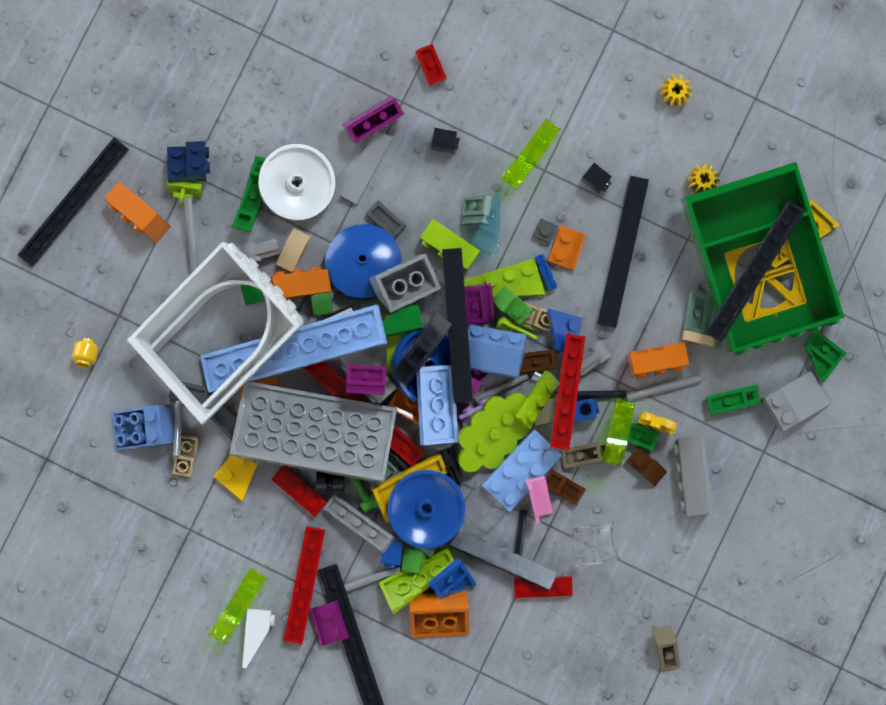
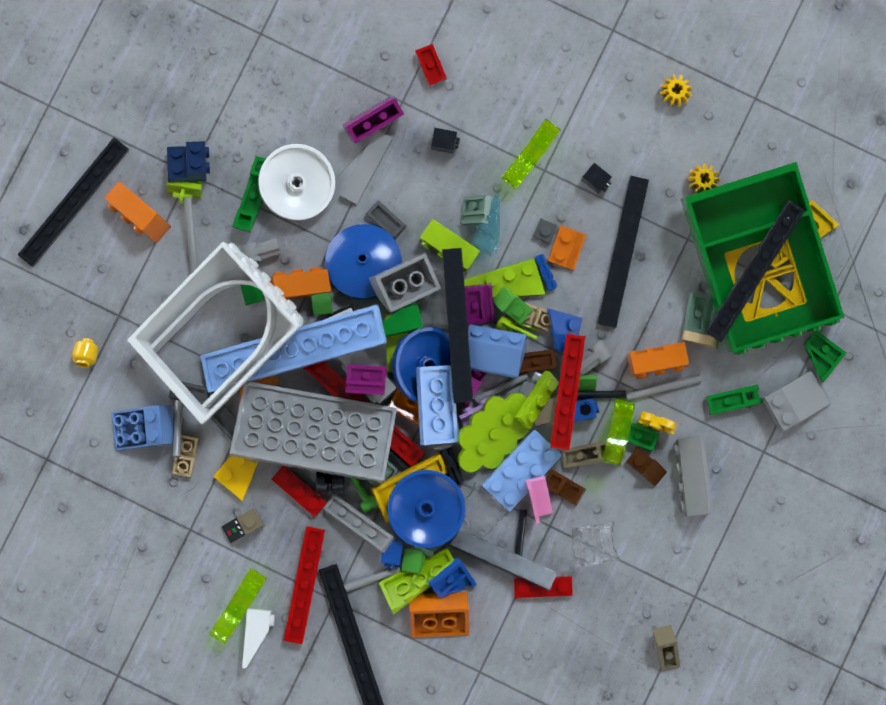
(243, 525): none -> slope
(293, 250): tan slope -> none
(329, 623): magenta plate -> none
(421, 349): black slope -> none
(587, 383): none -> bright green slope

